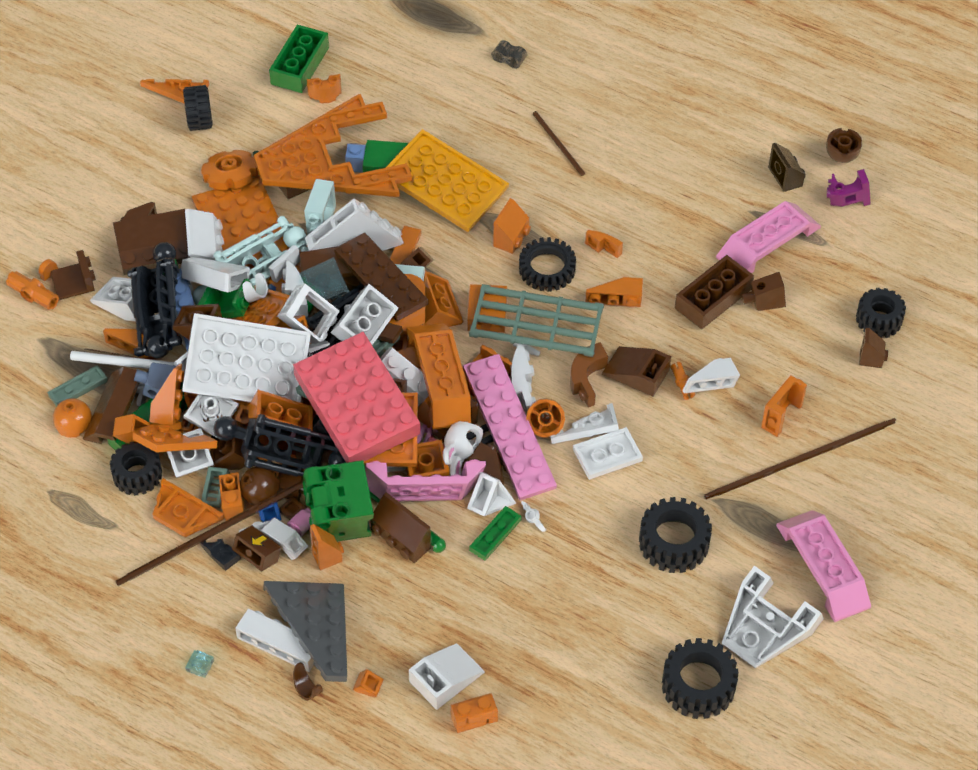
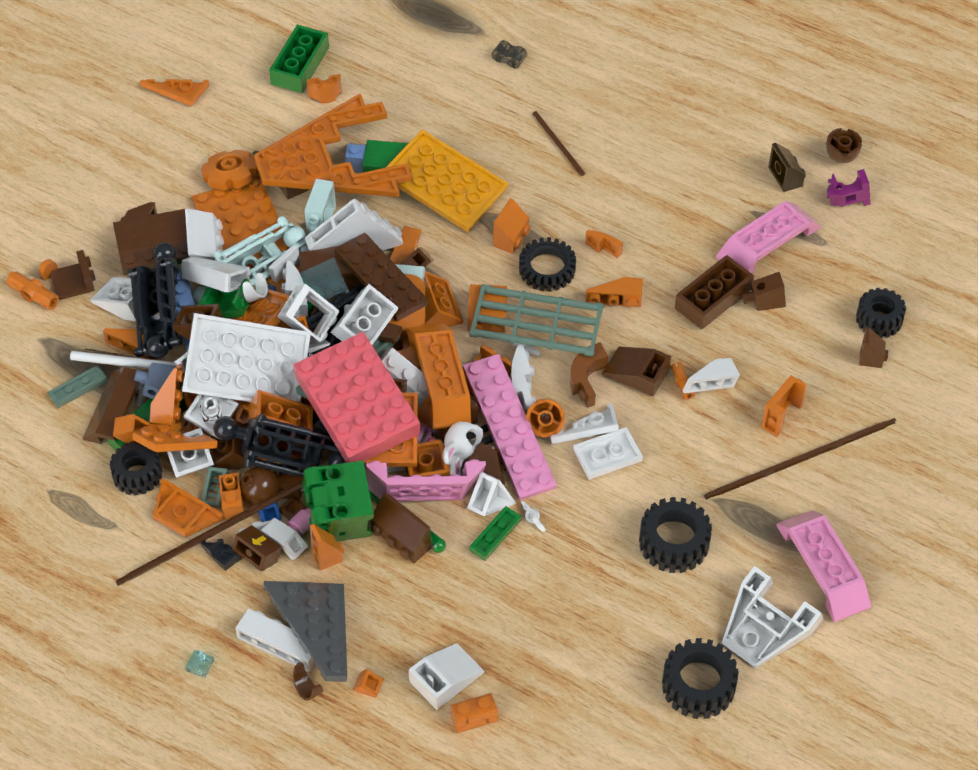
(71, 417): orange cylinder -> none
(197, 107): black tyre -> none

